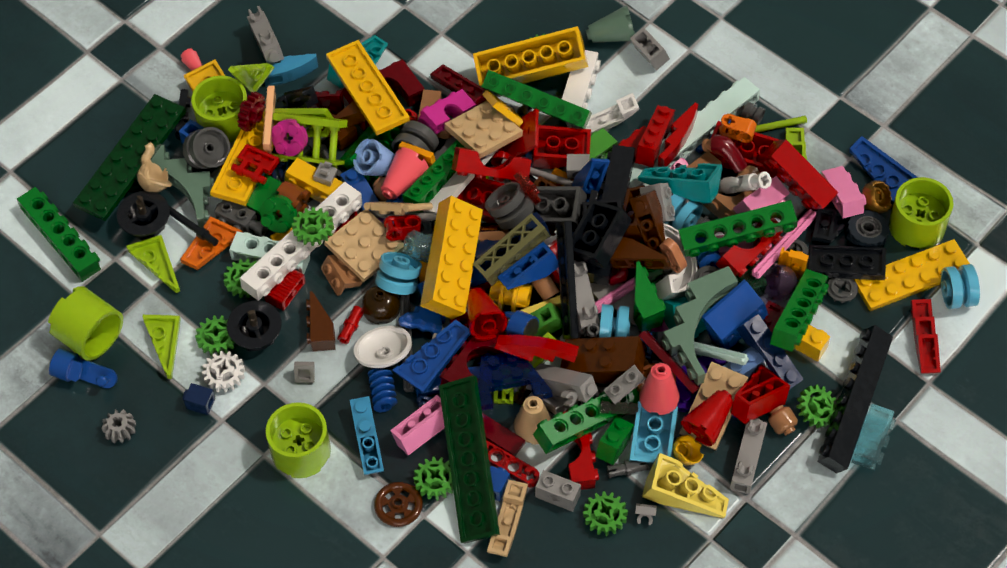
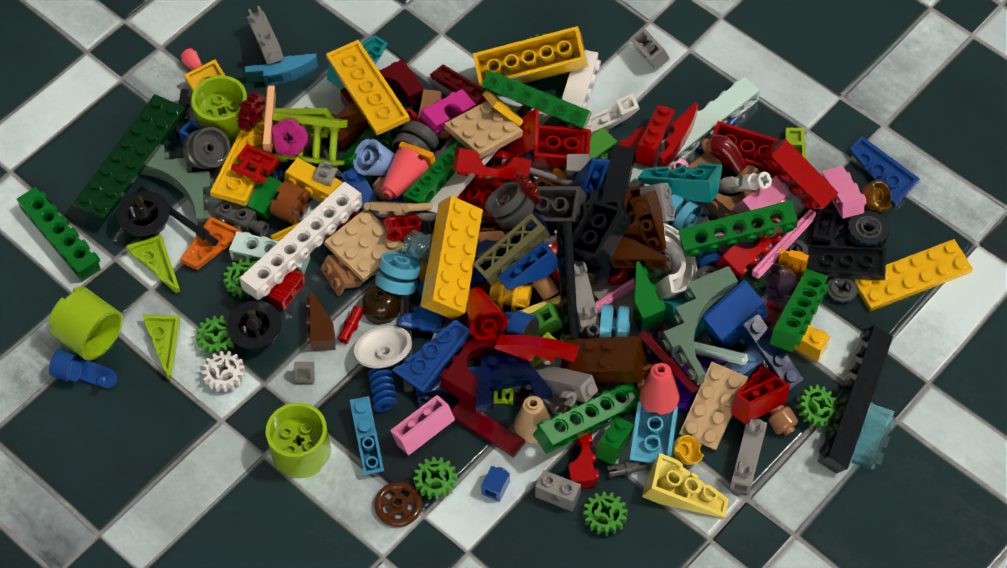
(124, 421): light grey gear -> none
(150, 174): tan piece -> none
(199, 398): dark blue brick -> none
(251, 75): lime wing -> none
(271, 220): green plate -> none
(299, 98): black hinge -> none
(313, 226): bright green gear -> none
(332, 102): dark red wing -> none
(469, 460): dark green plate -> none
(508, 459): red beam -> none
(508, 518): tan slope -> none
(612, 28): sand green cone -> none
(618, 408): clear smoke axle -> none
(624, 384): light grey hinge -> none
(645, 510): light grey tile -> none
(674, 255): nougat beam -> none
(708, 417): red cone -> none
(738, 129): orange piece -> none
(753, 113): dark grey wheel -> none
(780, 124): lime bar -> none
(921, 213): lime brick -> none
(925, 336): red slope -> none
(960, 286): medium azure wheel -> none

